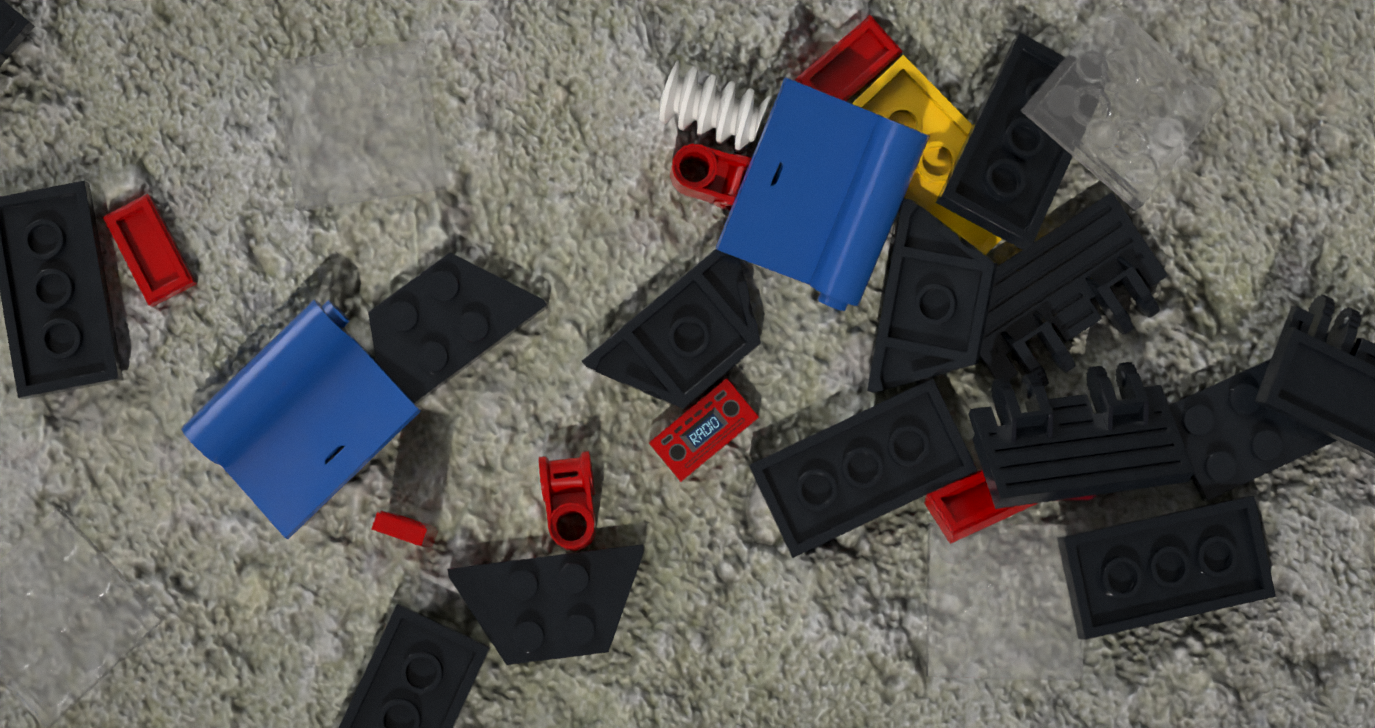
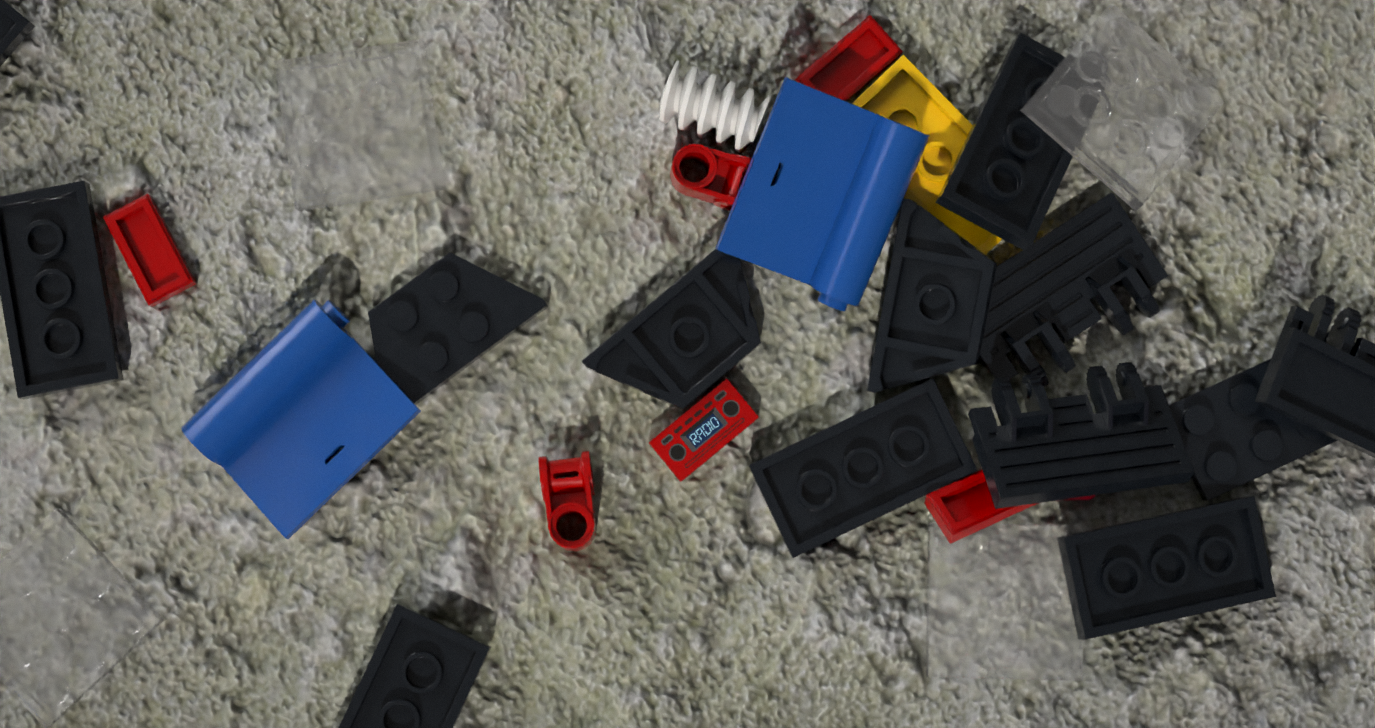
(405, 528): red tile -> none
(550, 602): black wing -> none

